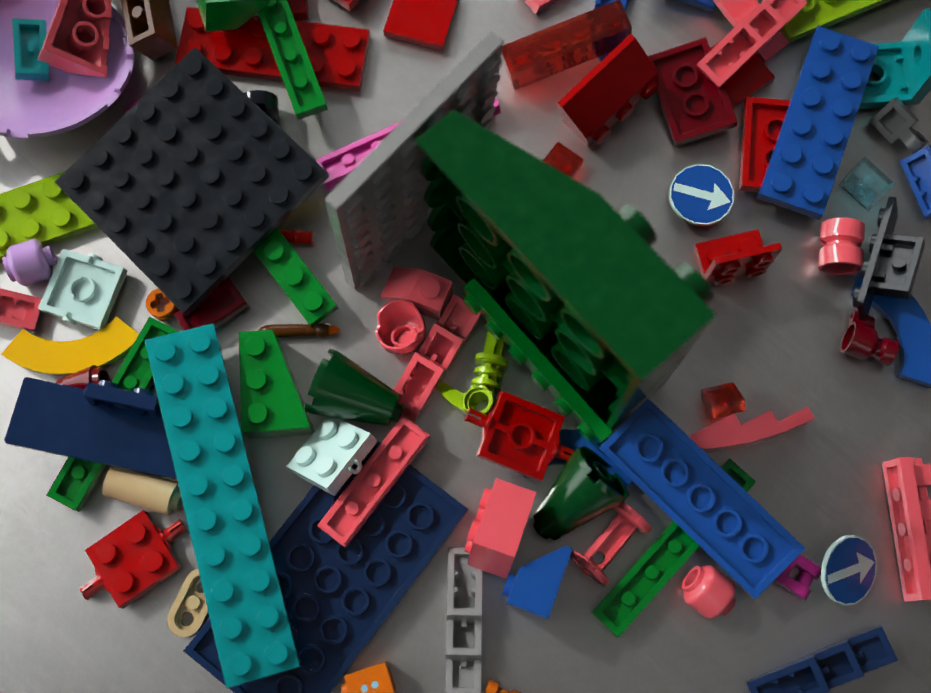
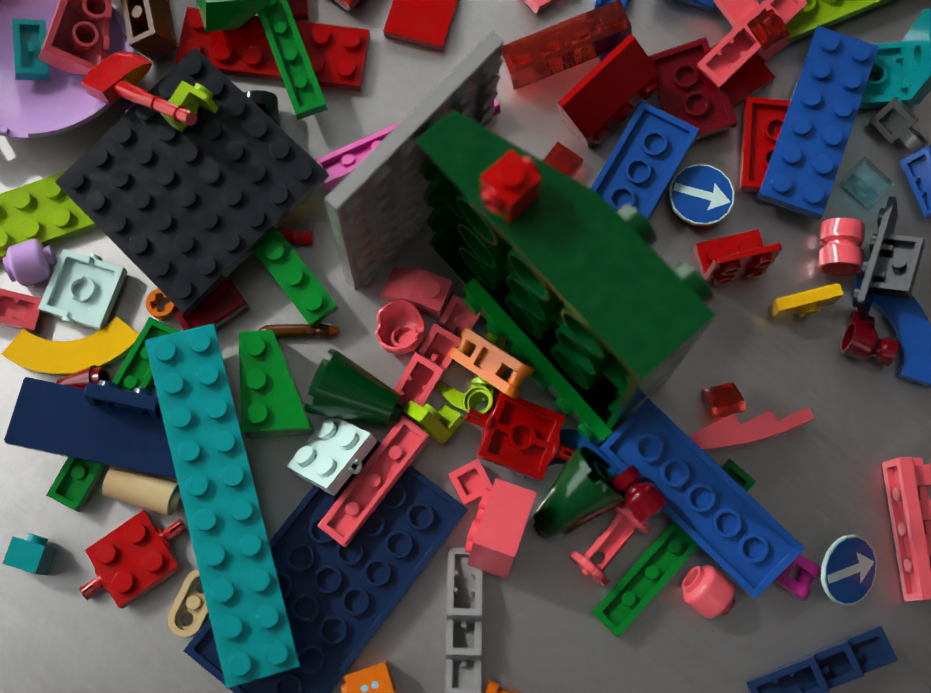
(30, 554): none -> teal plate
(118, 78): none -> red piece
(191, 99): none -> lime bracket
(437, 423): none -> lime bracket
(470, 481): none -> coral plate
(490, 362): none -> orange plate
(510, 185): none -> red brick
(537, 583): blue slope -> none
(642, 497): none -> dark red piece
(645, 160): none -> blue plate
(768, 29): none -> clear red plate
(805, 302): none -> yellow plate

